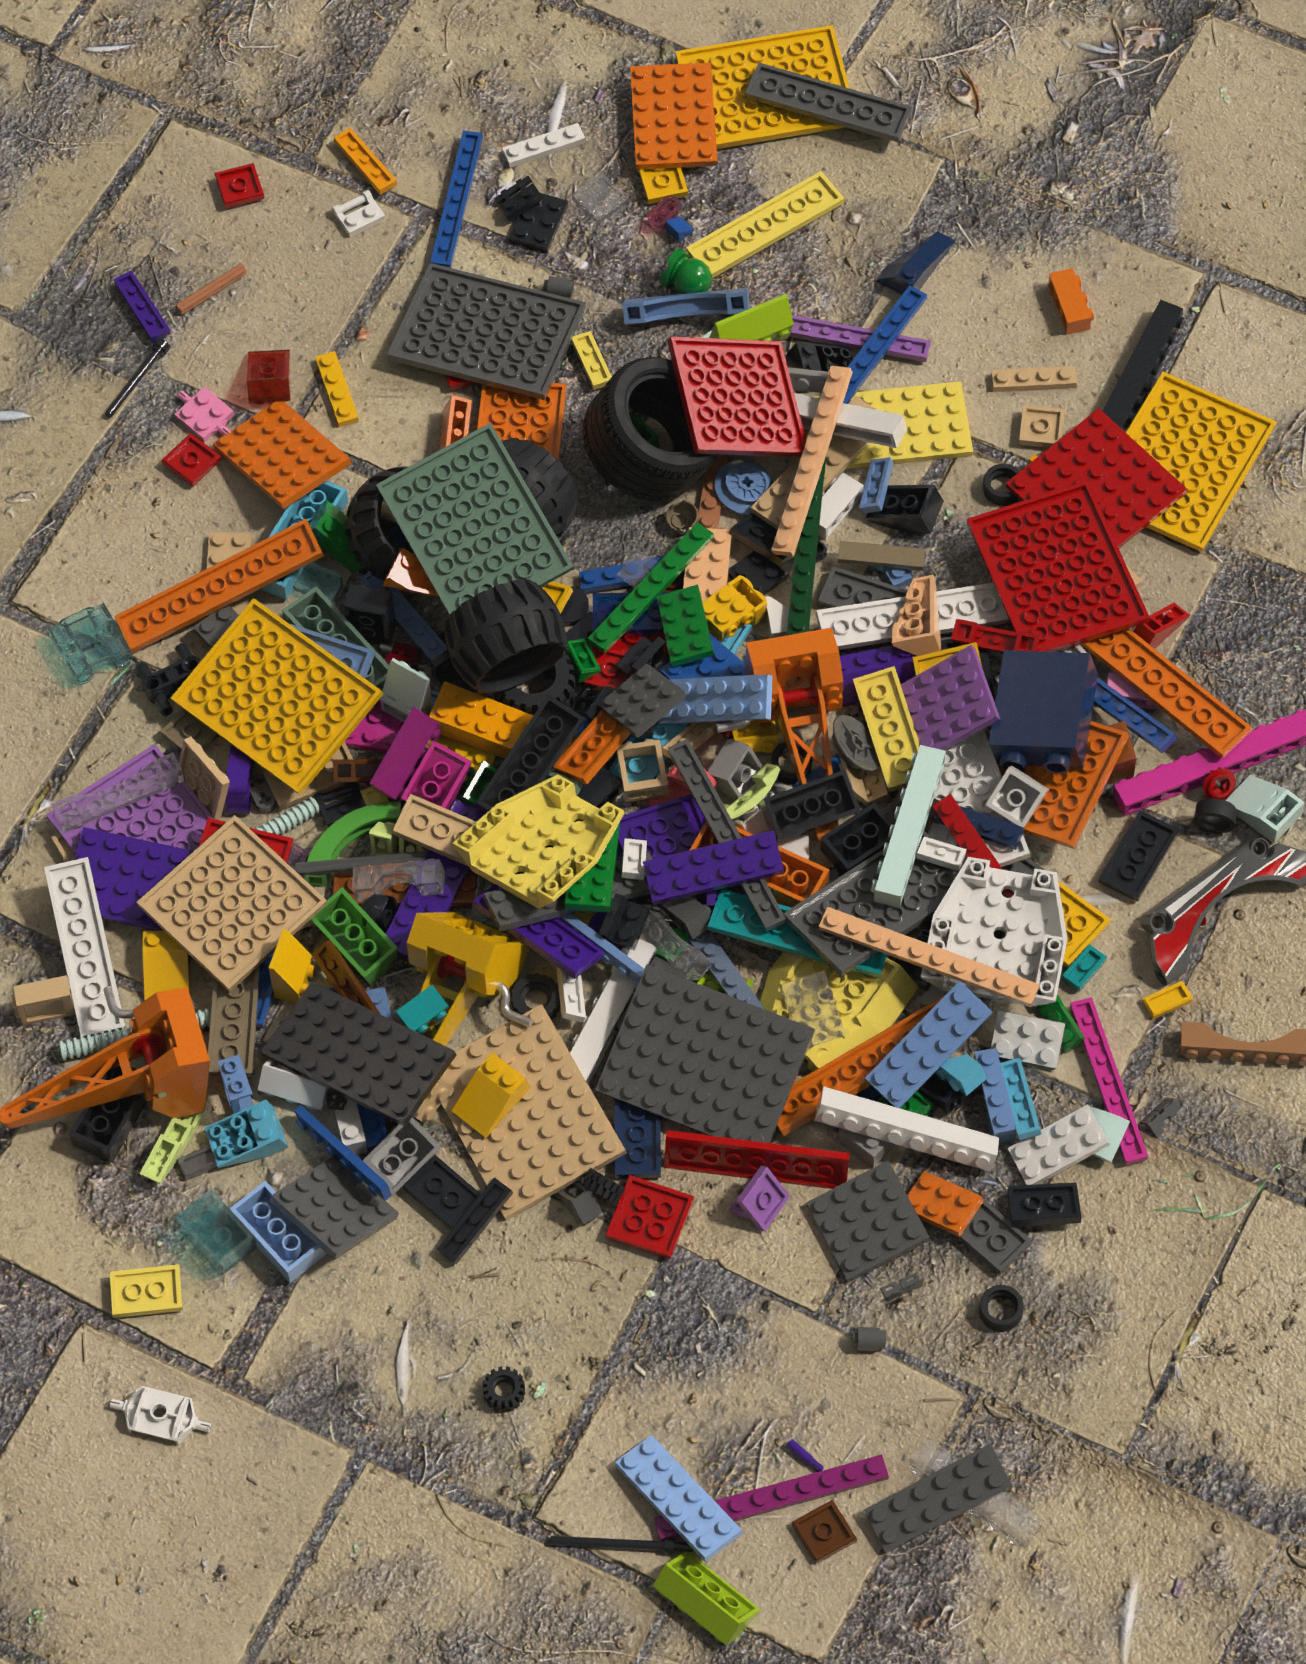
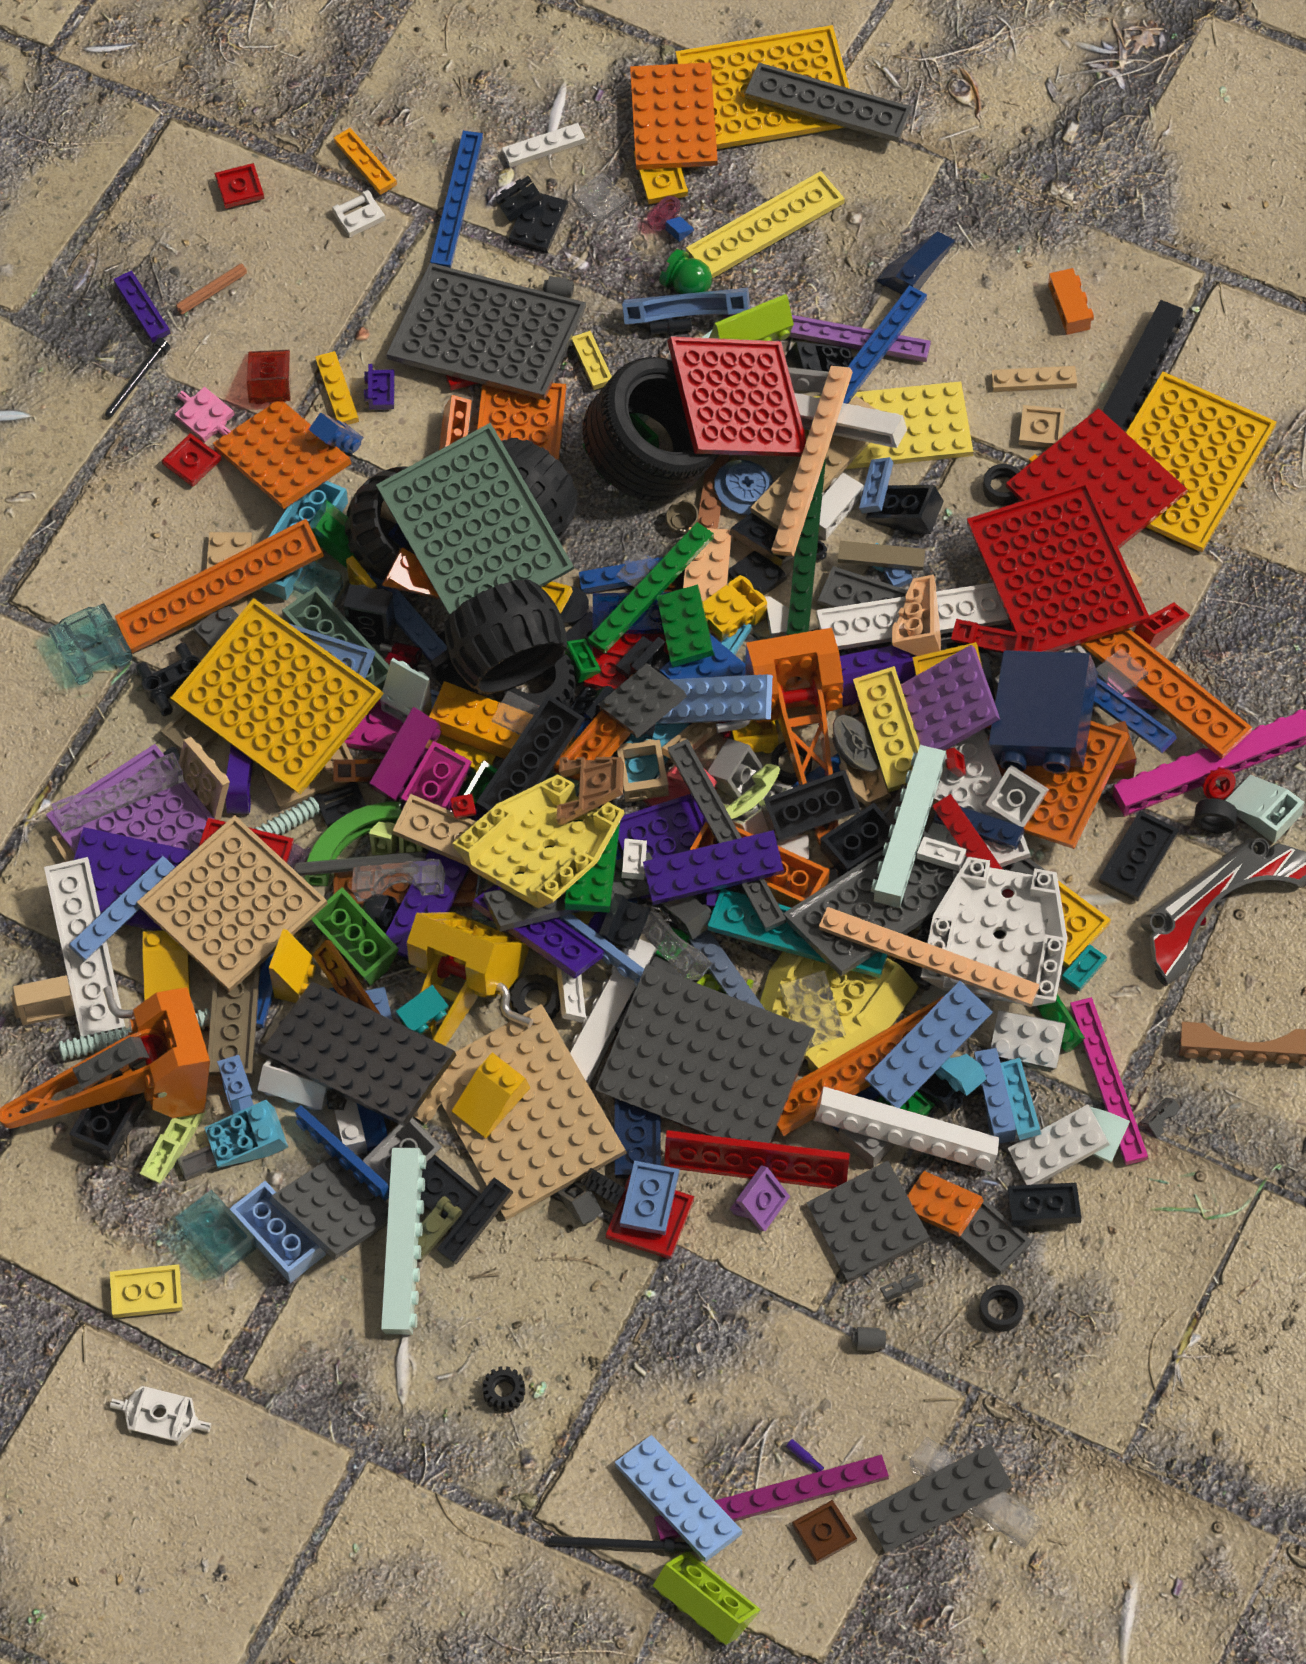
(111, 1062): none -> dark grey brick
(119, 911): none -> medium blue plate
(258, 795): dark grey beam -> none
(336, 433): none -> blue arch
(357, 574): none -> yellow tile
(372, 797): light yellow plate -> none
(380, 388): none -> dark purple bracket
(402, 1241): none -> light aqua brick
(435, 1226): none -> olive plate
(463, 806): none -> red bracket
(514, 713): none -> clear piece
(599, 783): none -> medium nougat wing
(649, 1197): none -> medium blue plate
(670, 326): none -> black pin
(955, 762): none -> red plate
(1121, 671): none -> clear piece
(1167, 1000): yellow tile -> none

